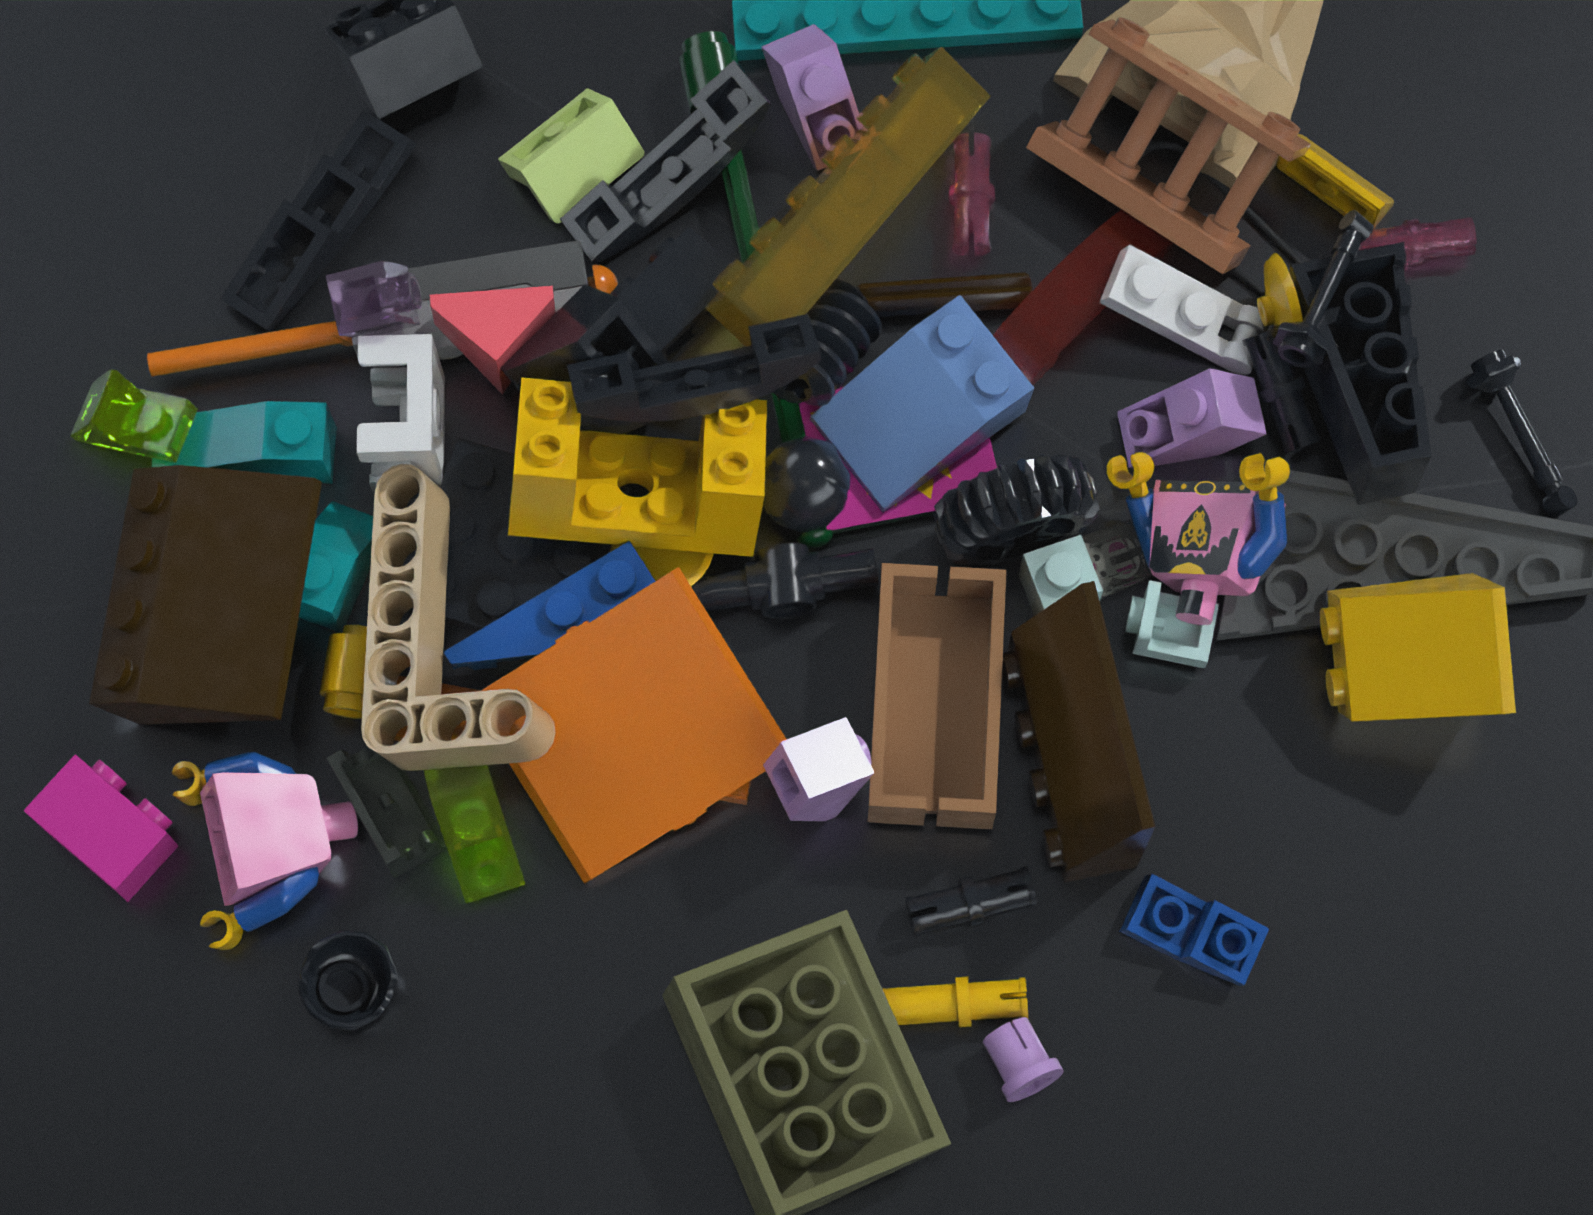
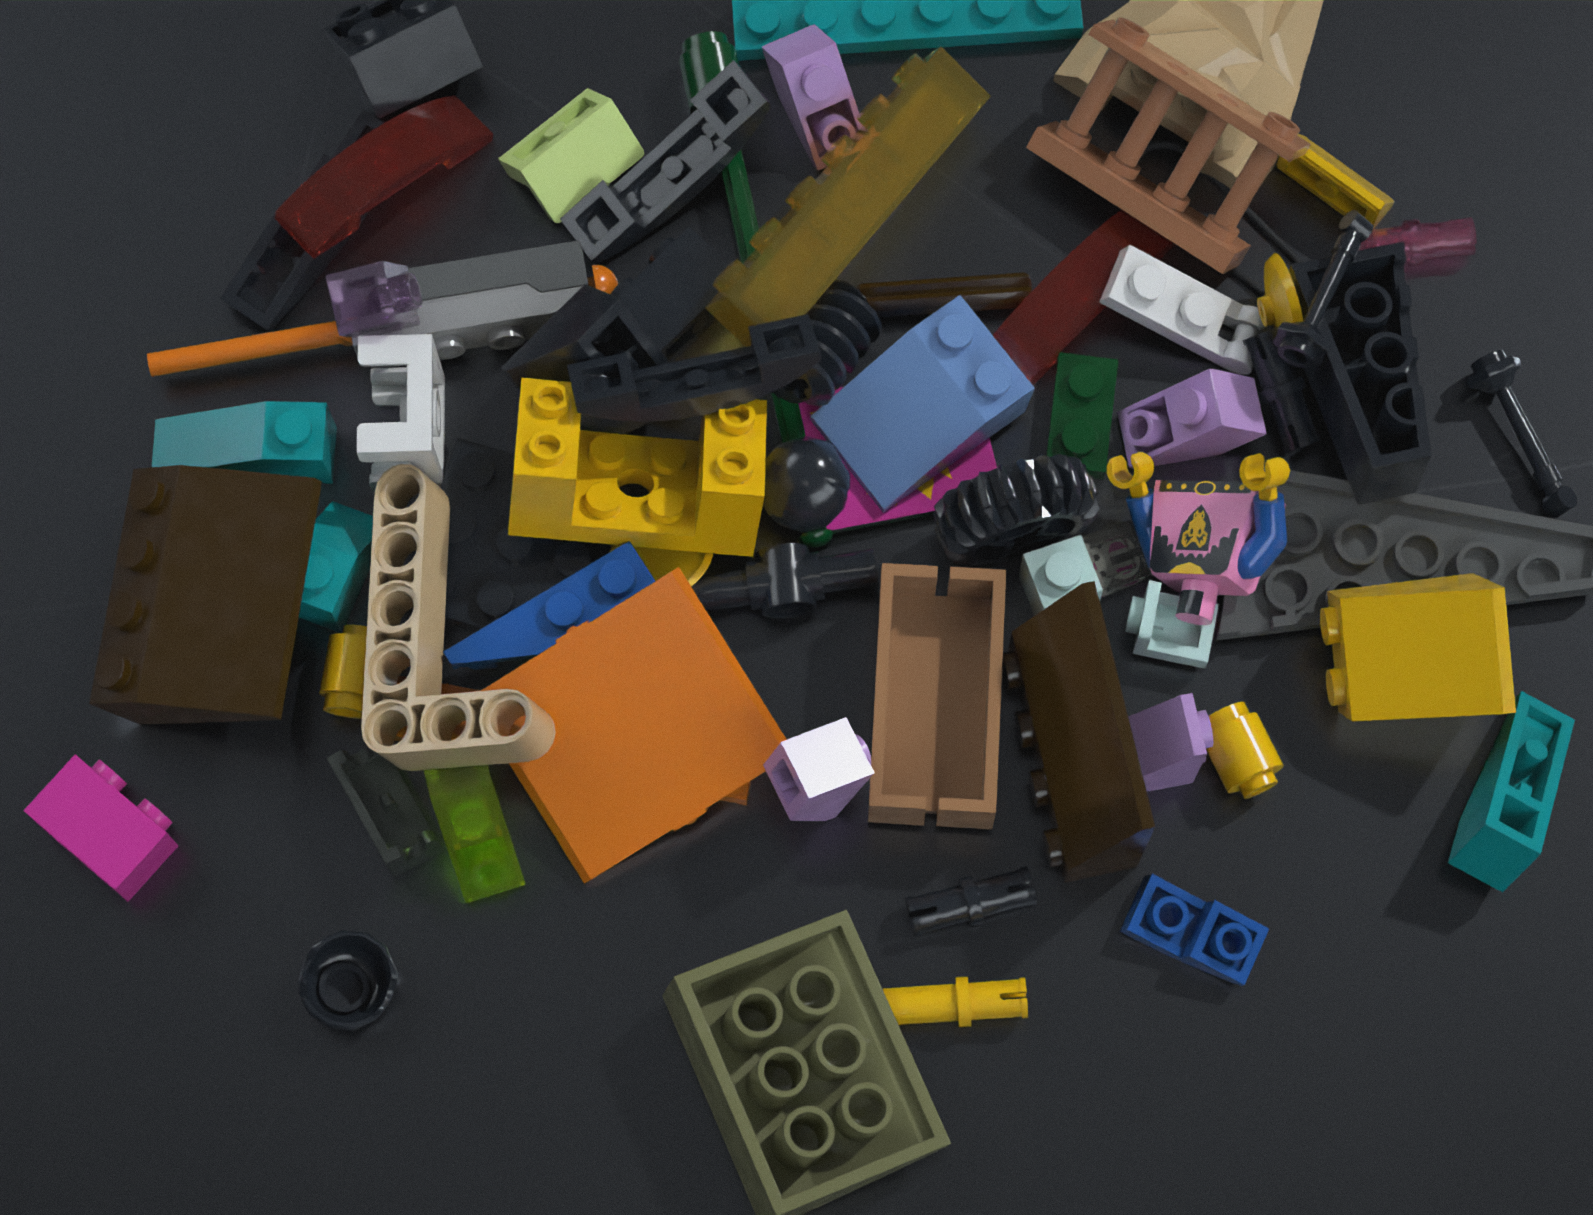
(133, 419): clear neon green slope -> none
(264, 836): bright pink torso -> none
(377, 167): none -> clear red slope
(492, 324): coral slope -> none
(971, 194): clear pink pin -> none
(1021, 1059): lavender bush -> none
(1083, 410): none -> dark green plate
(1171, 742): none -> lavender slope
(1243, 751): none -> yellow brick
(1514, 795): none -> teal slope

